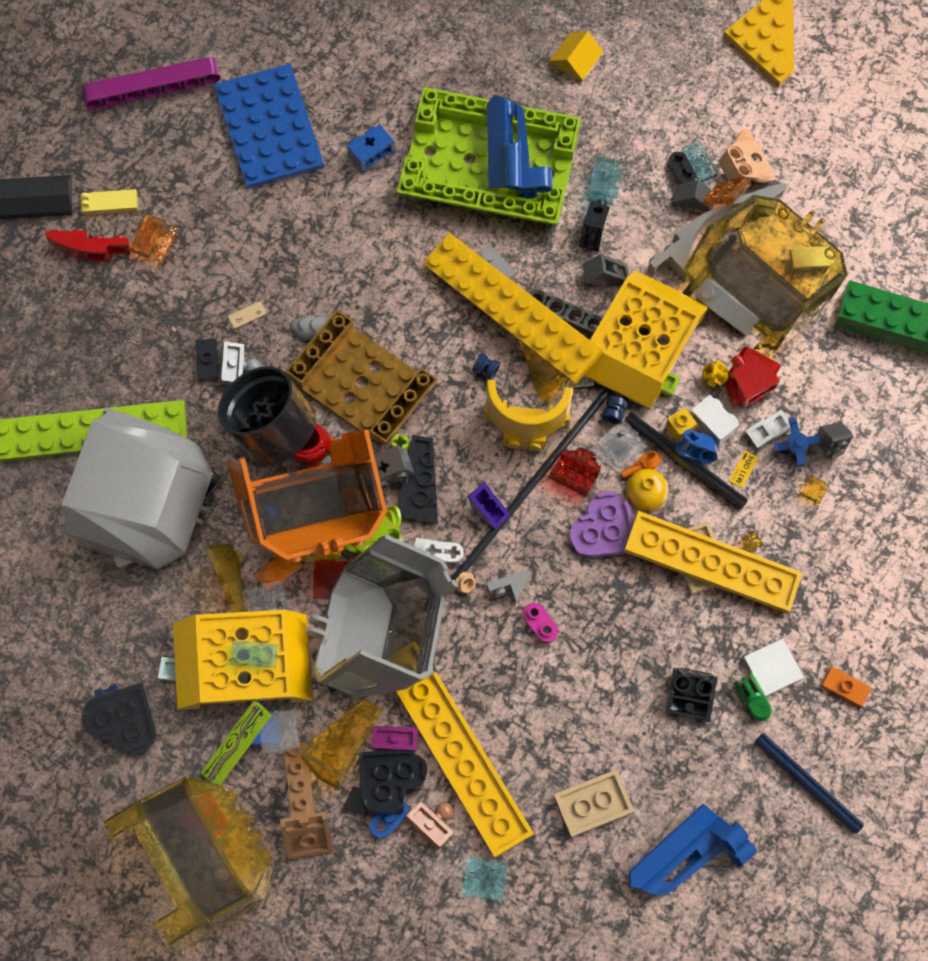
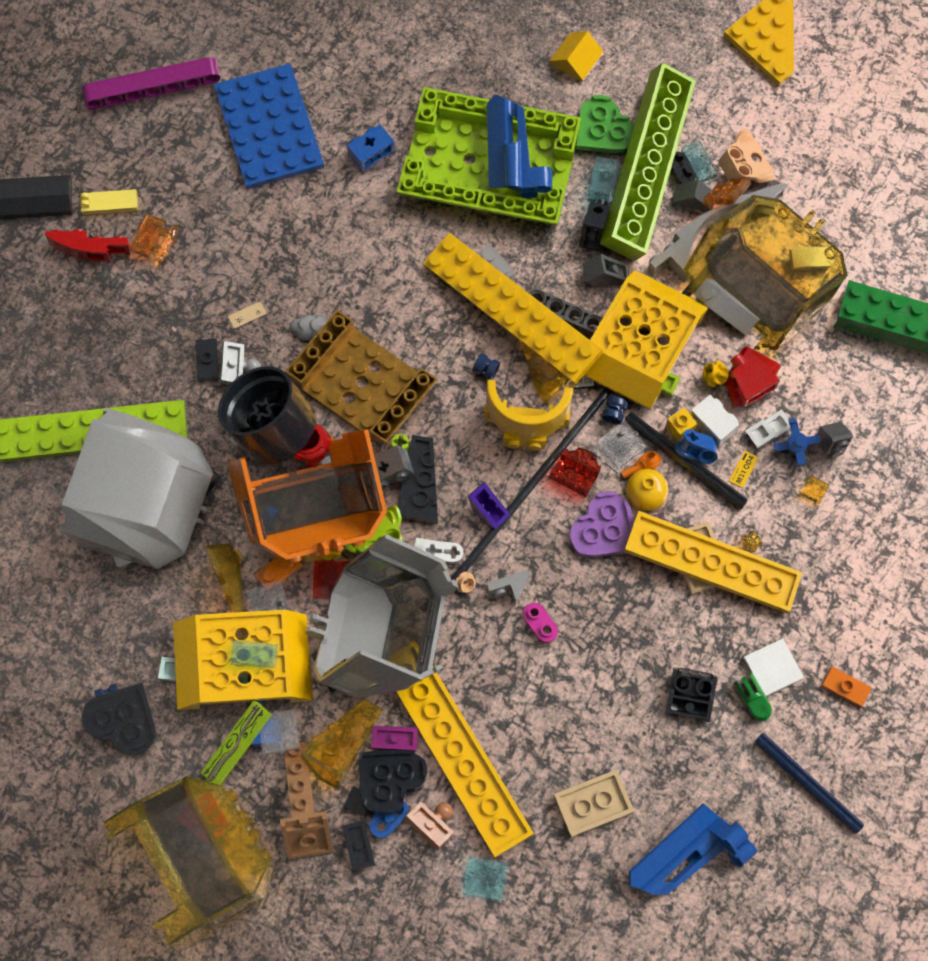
(358, 846): none -> black plate
(603, 127): none -> bright green plate
(648, 162): none -> lime brick

